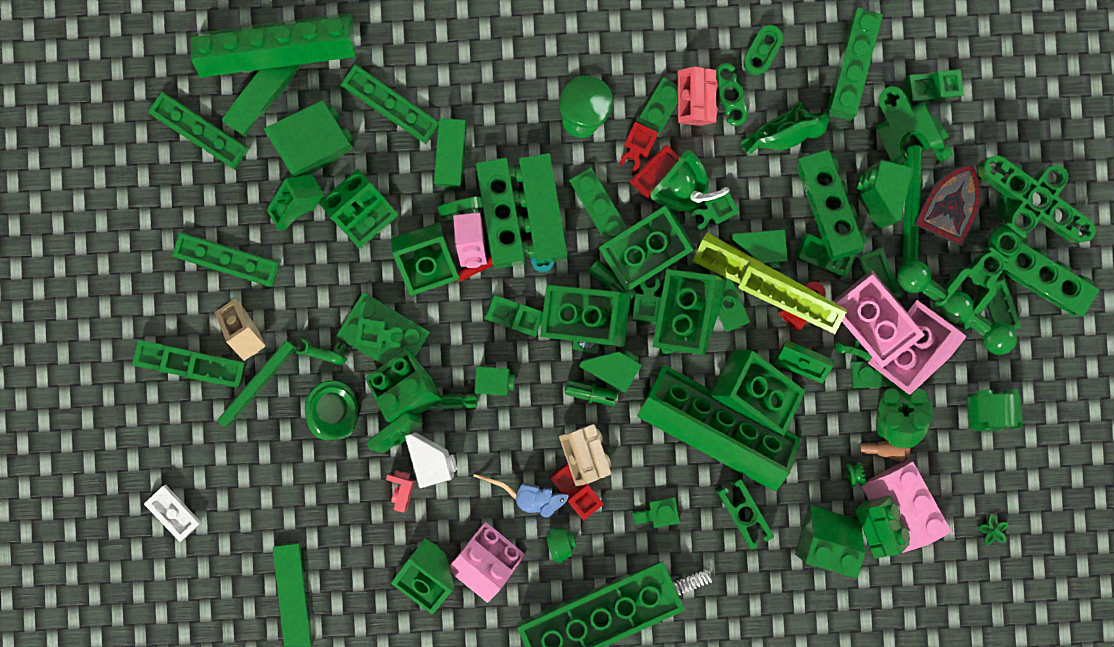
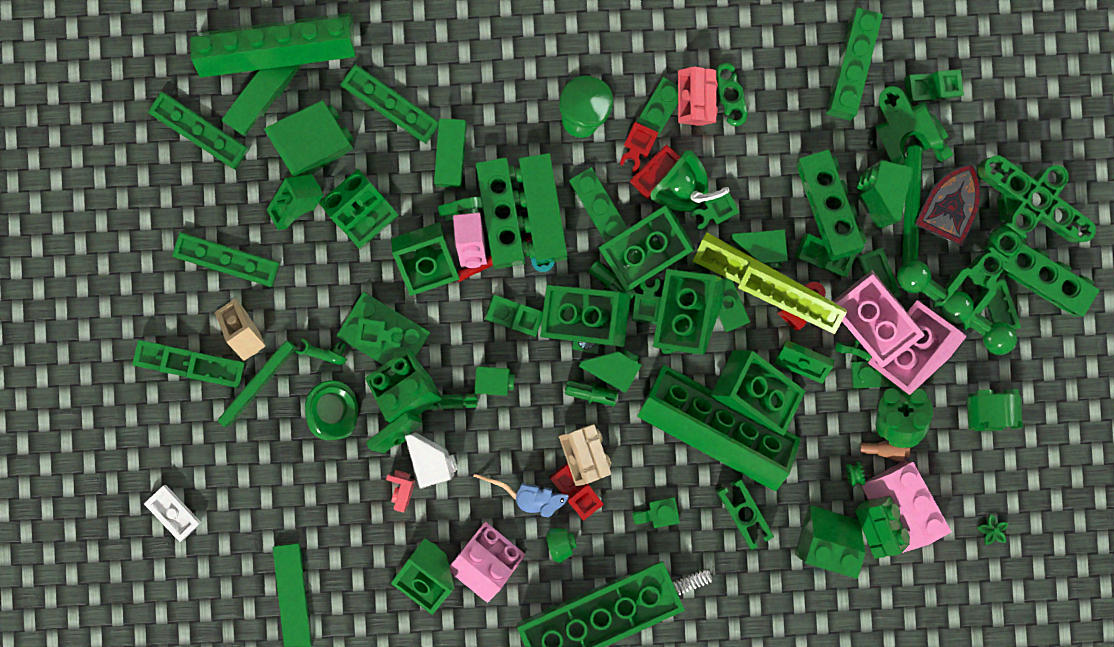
(763, 52): green plate -> none
(787, 130): green animal -> none

